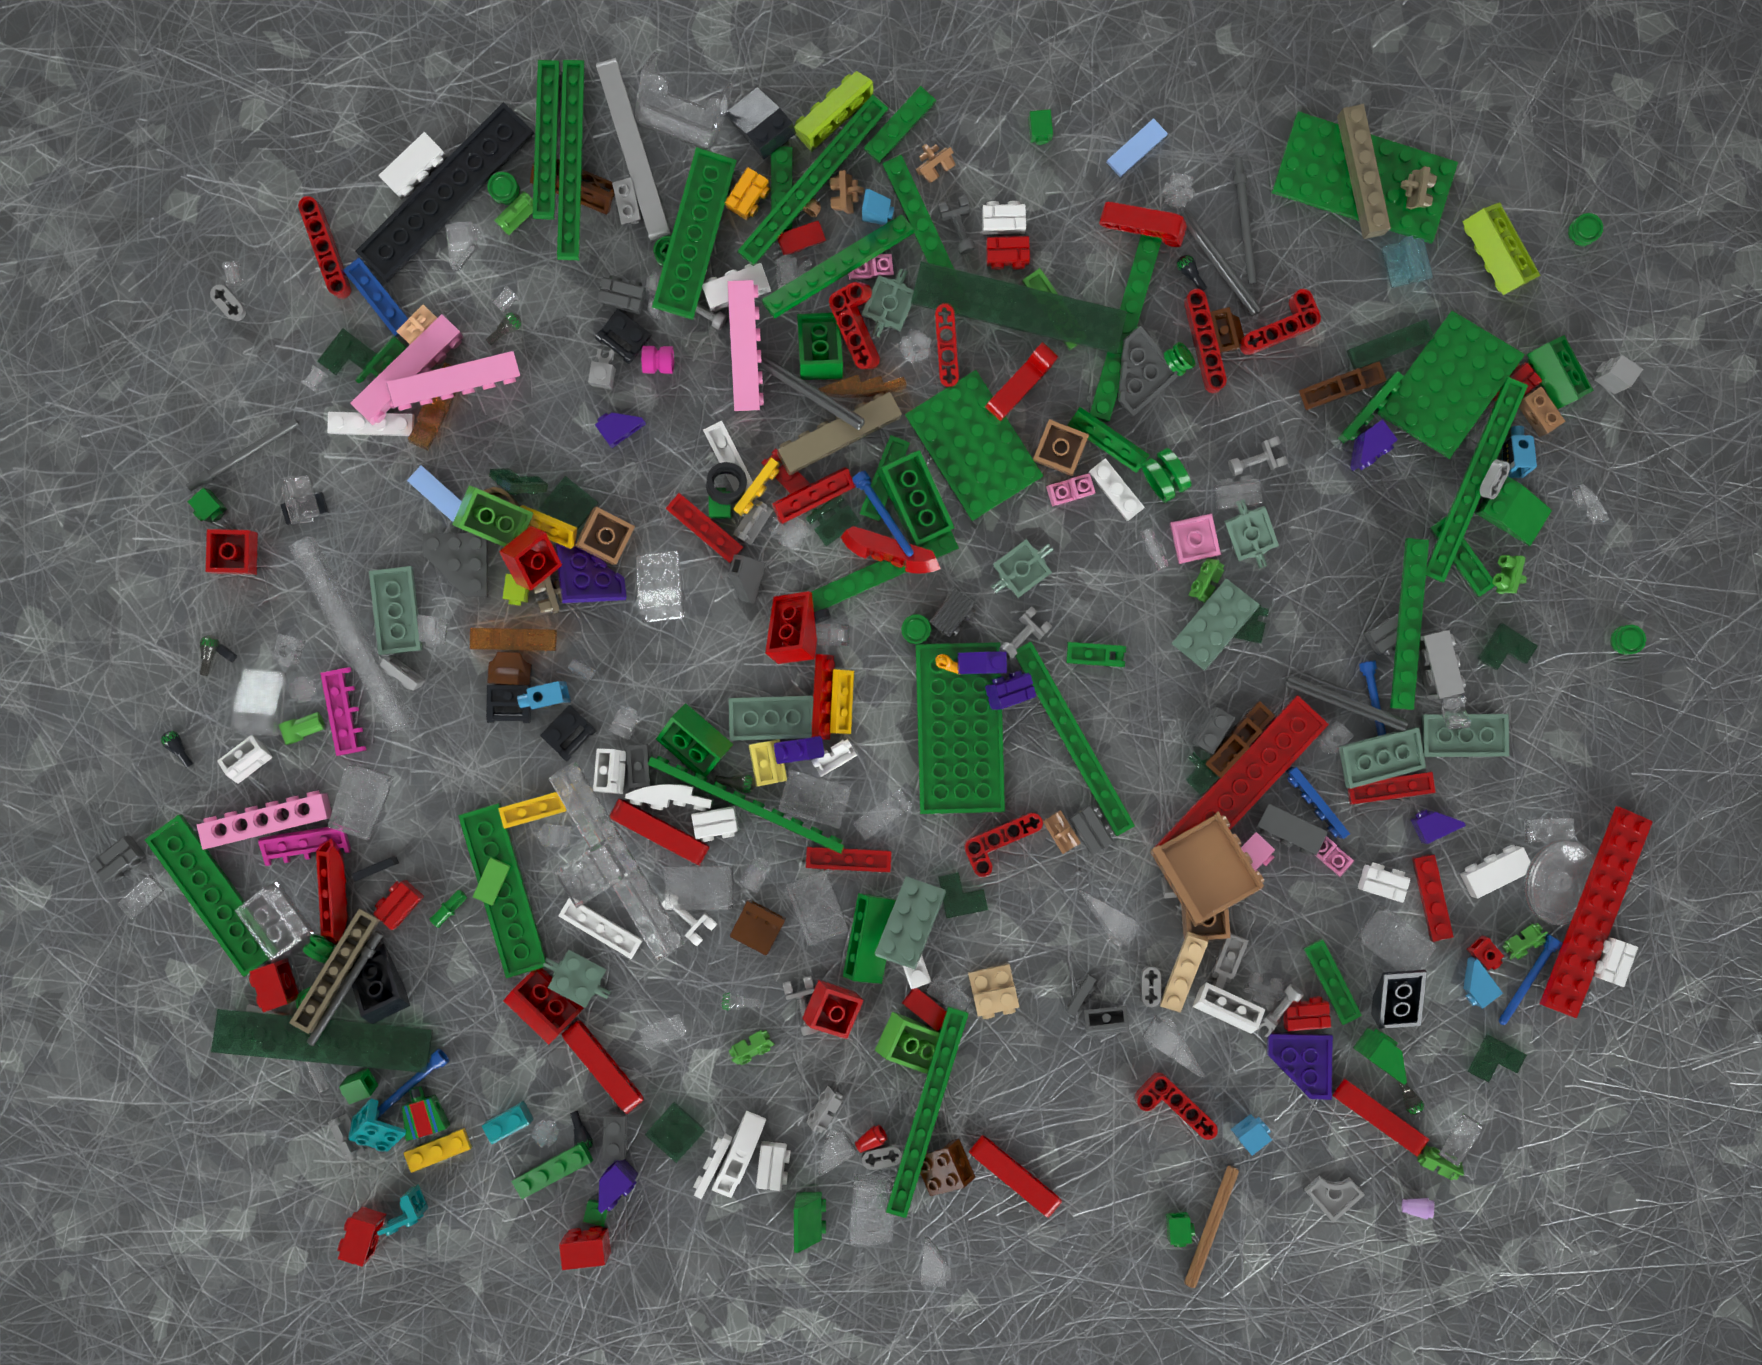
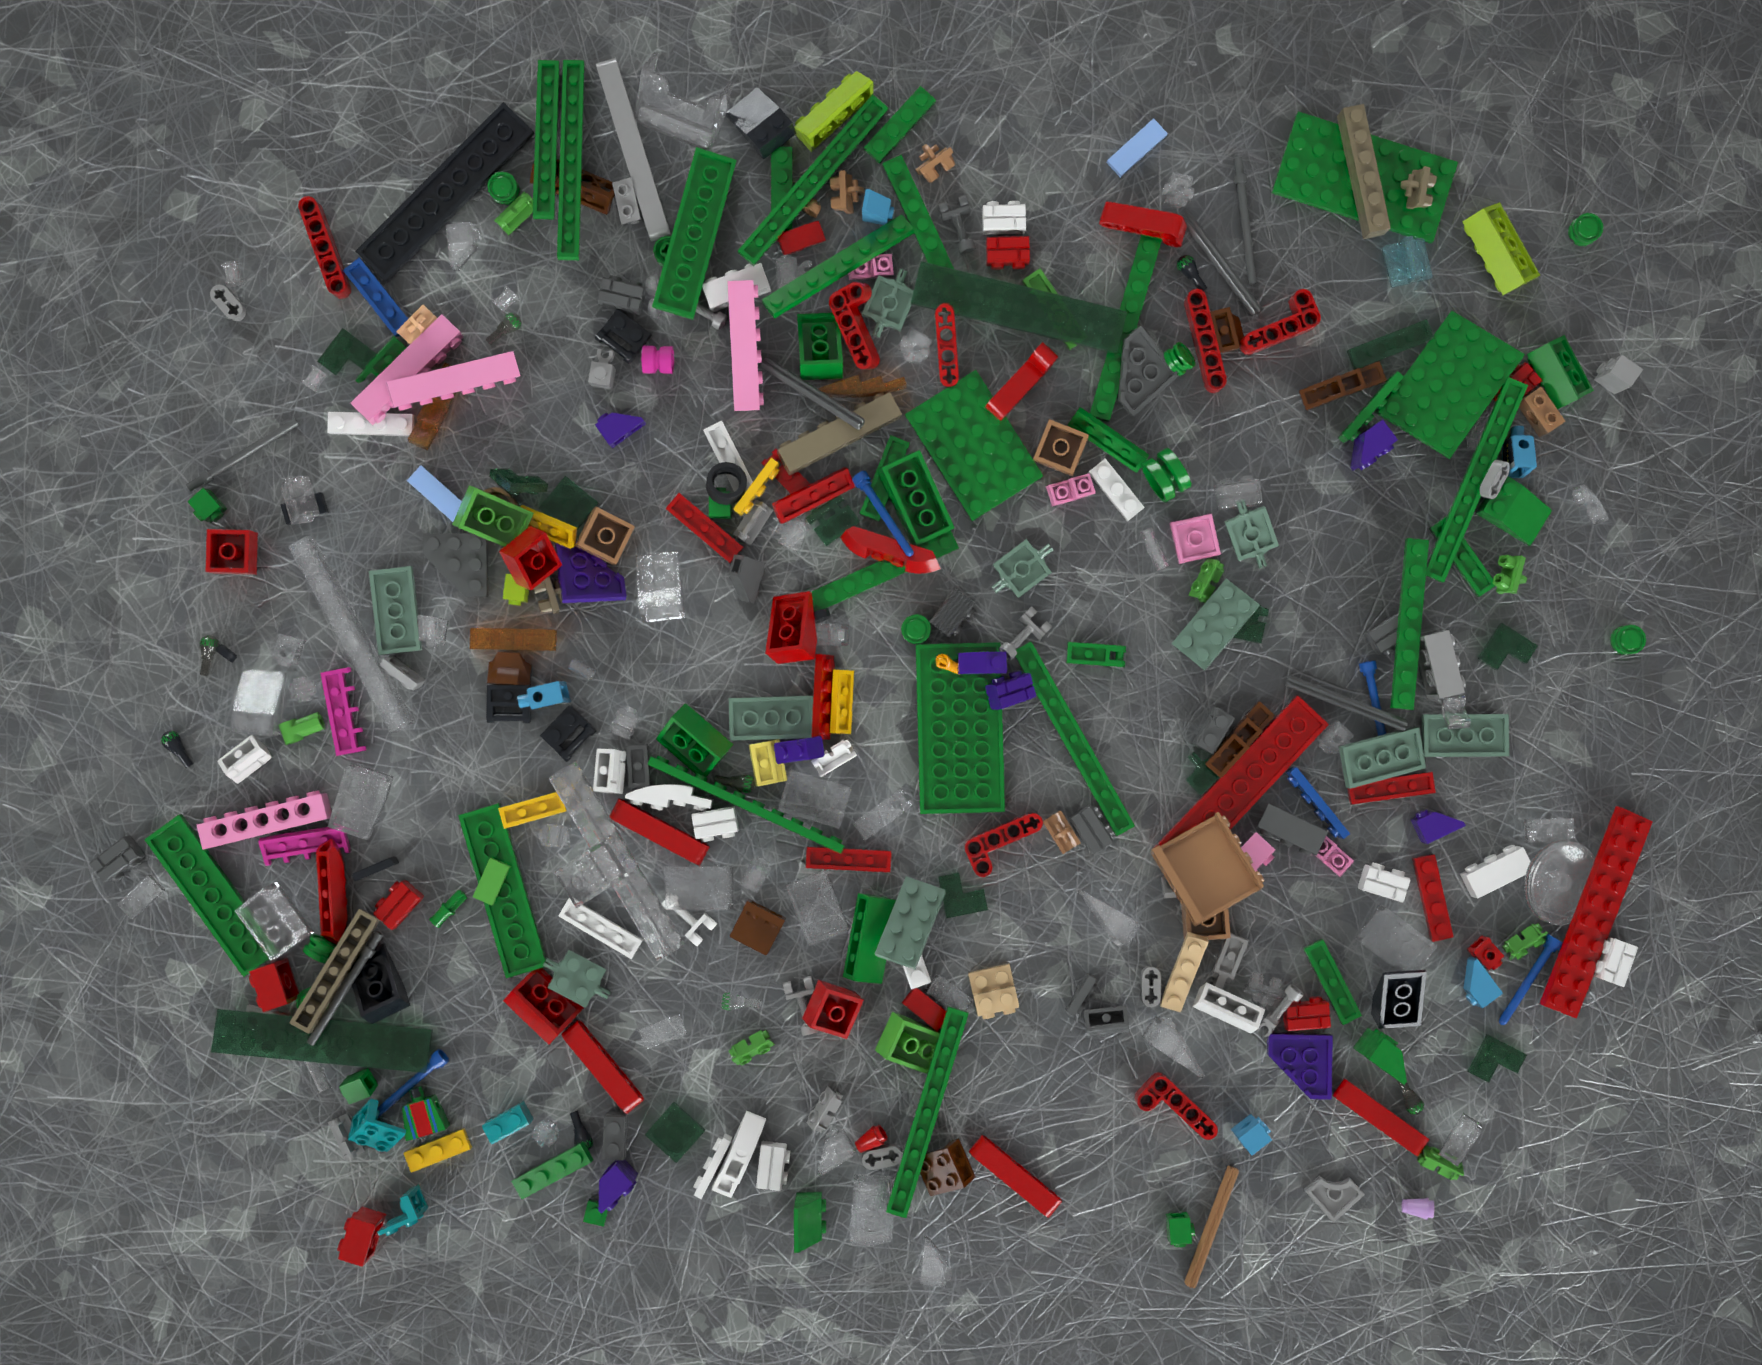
(413, 166): white brick -> none
(585, 1248): red brick -> none
(747, 194): light orange brick -> none
(1040, 126): green brick -> none
(1236, 466): light grey bar -> none

